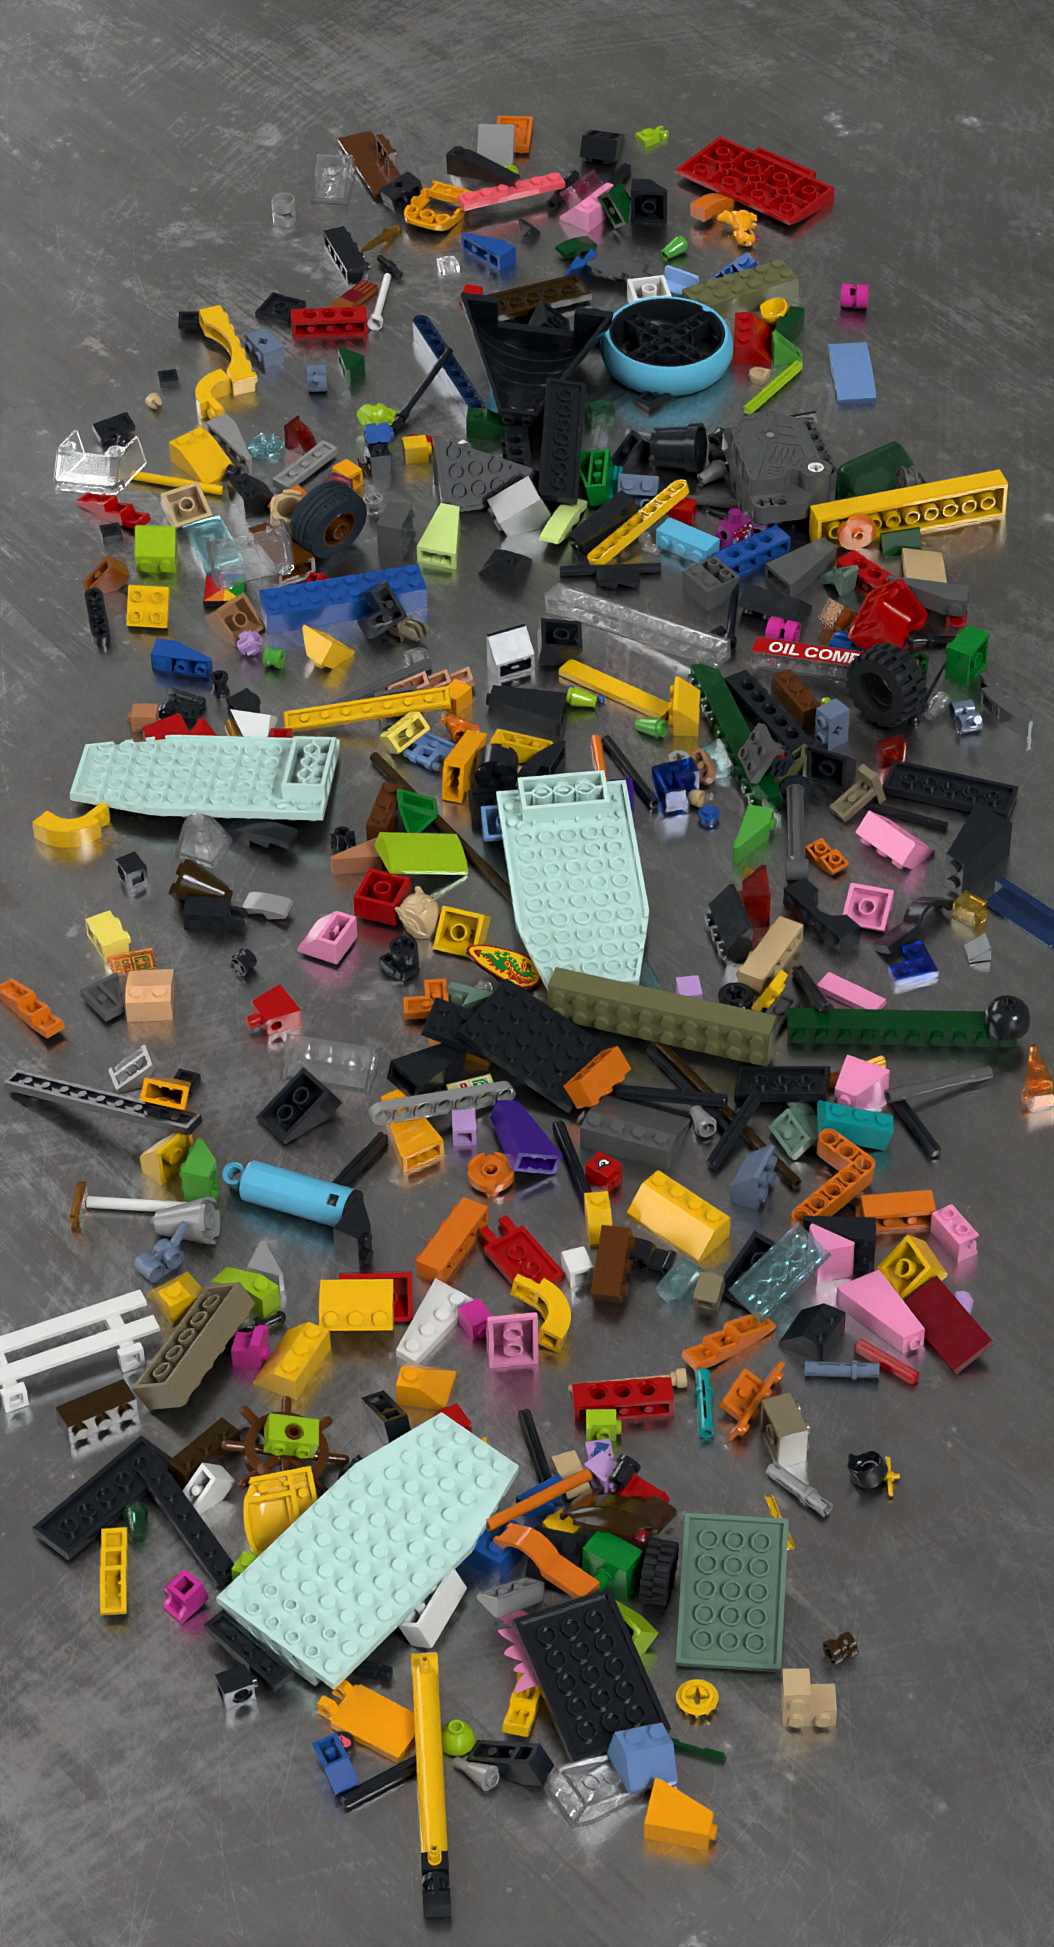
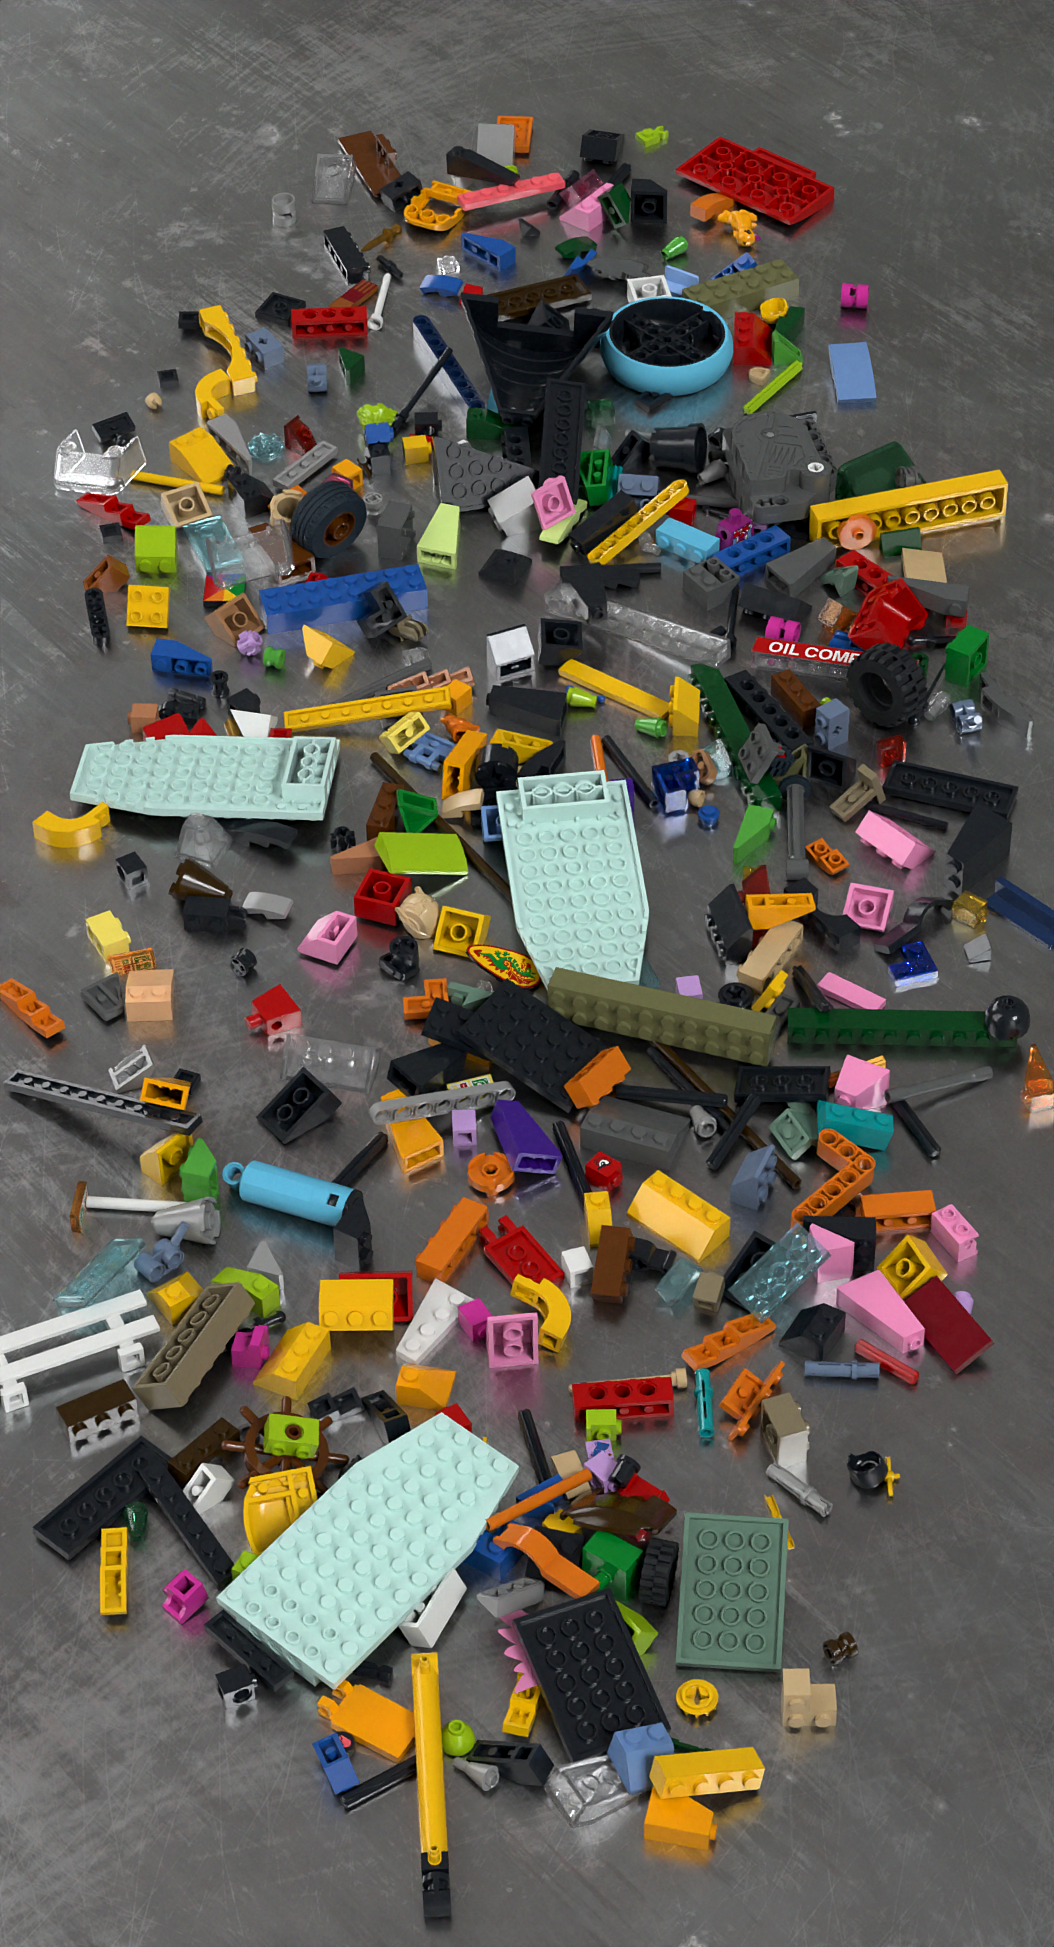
(99, 1273): none -> clear light blue plate
(337, 1407): none -> black slope
(427, 423): none -> black brick
(440, 283): none -> blue slope
(463, 801): none -> tan slope
(553, 502): none -> bright pink slope
(586, 591): none -> black slope
(706, 1772): none -> yellow brick
(775, 909): none -> light orange slope

